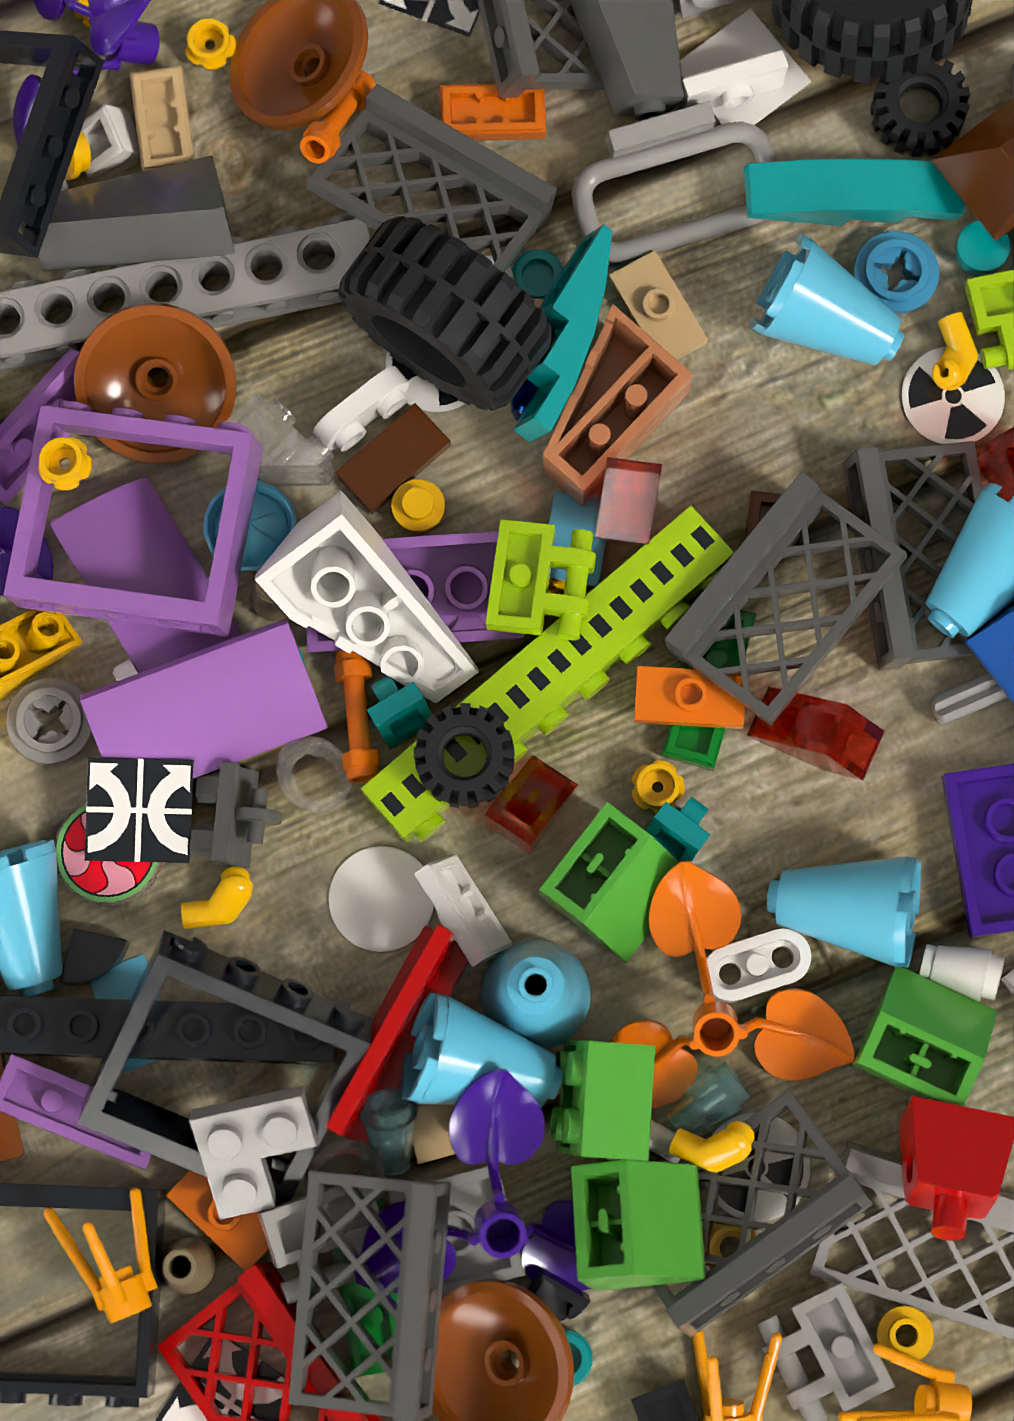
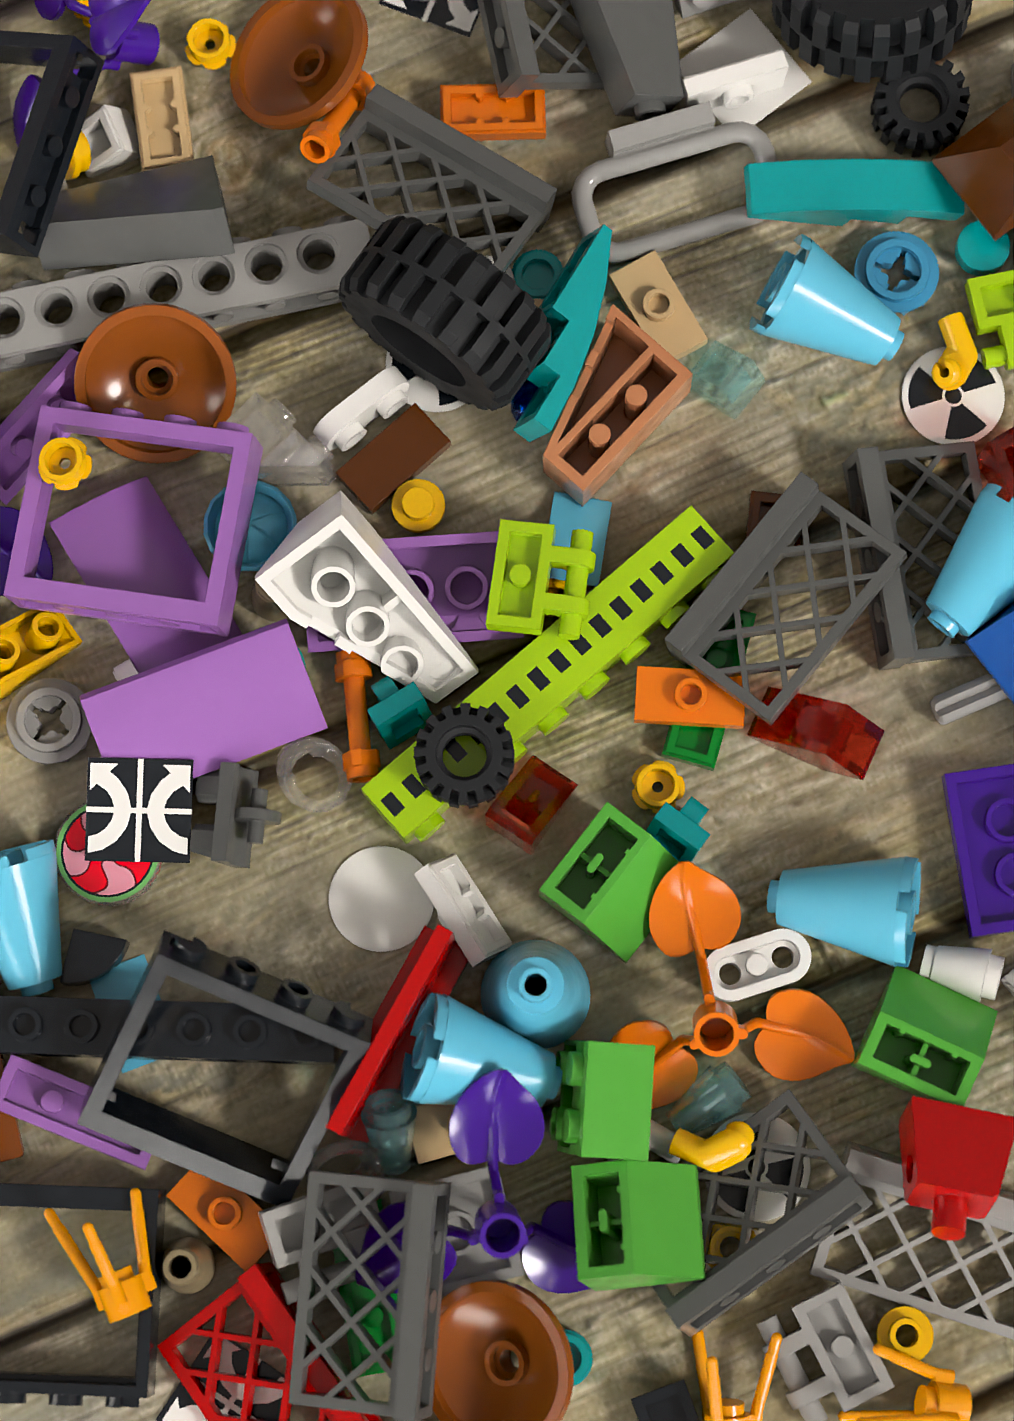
(224, 904): yellow arm -> none
(239, 1136): plate -> none
(559, 1295): black tile -> none
(627, 500): clear red slope -> none
(726, 379): none -> clear light blue slope

